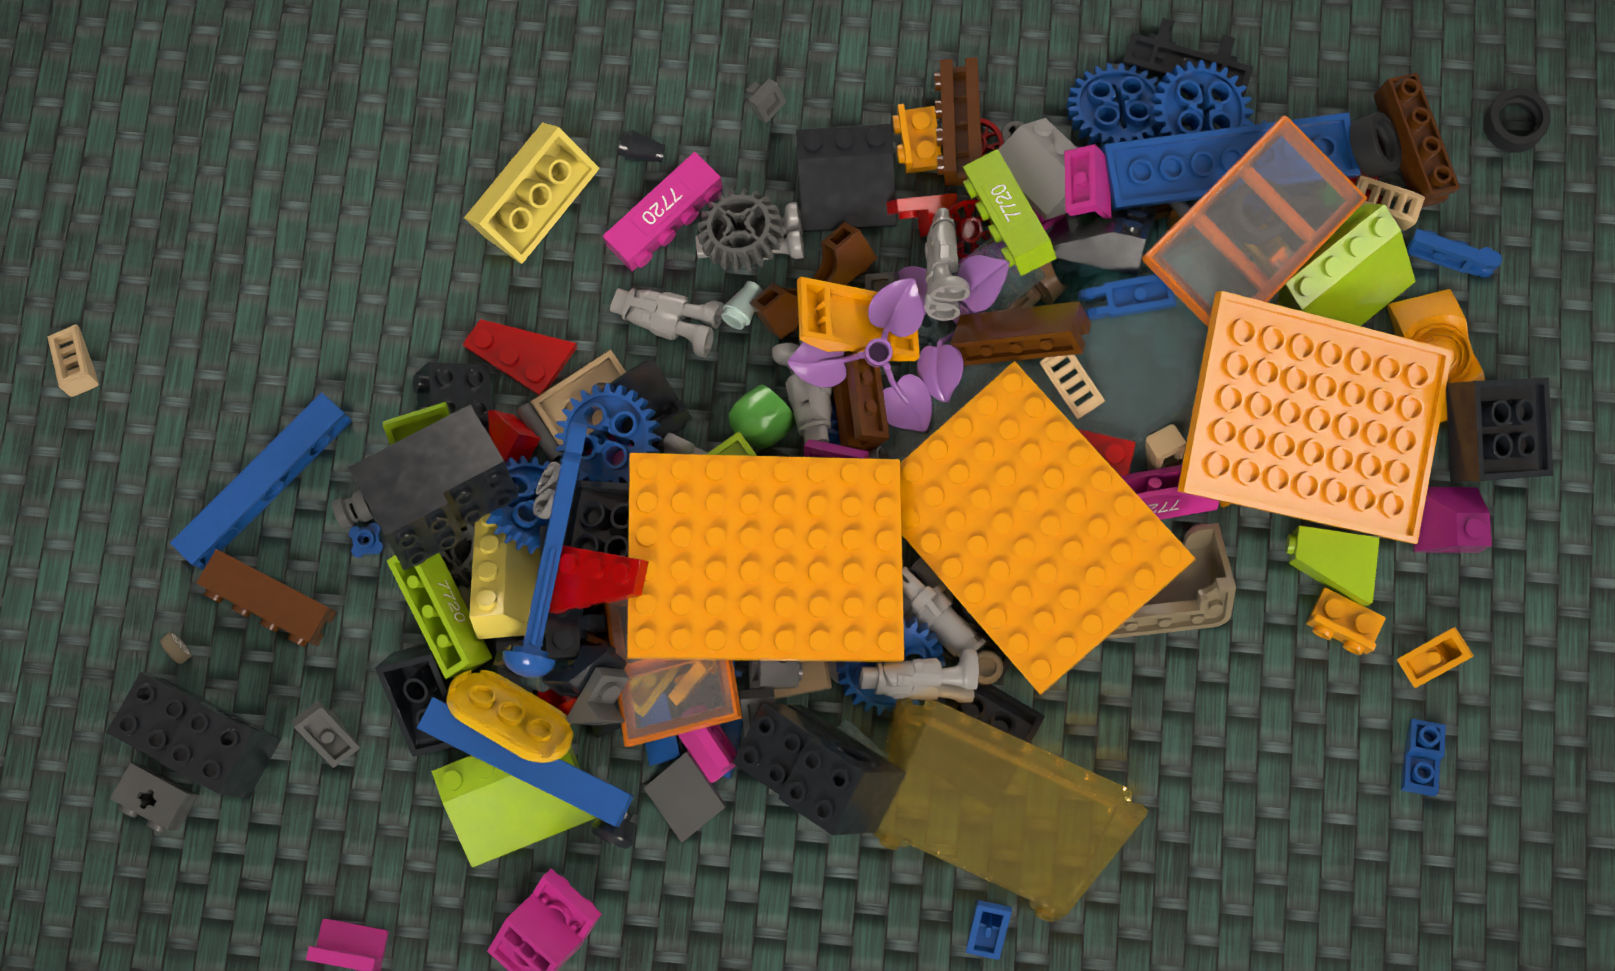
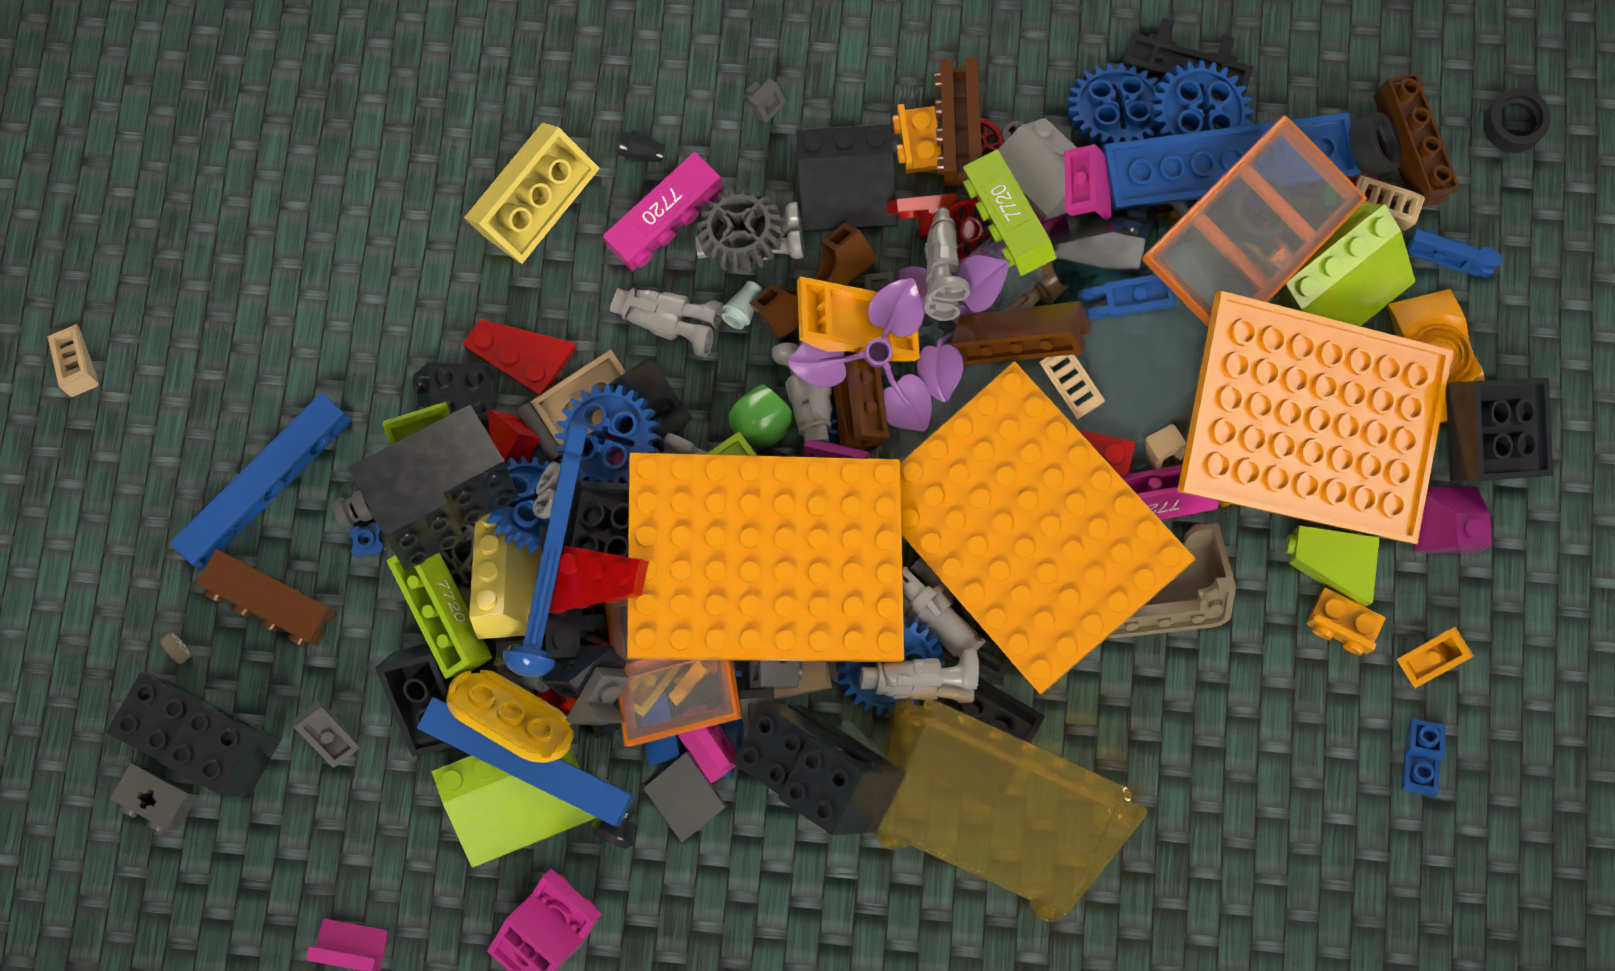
(988, 929): blue slope -> none
(989, 667): dark tan tile -> none

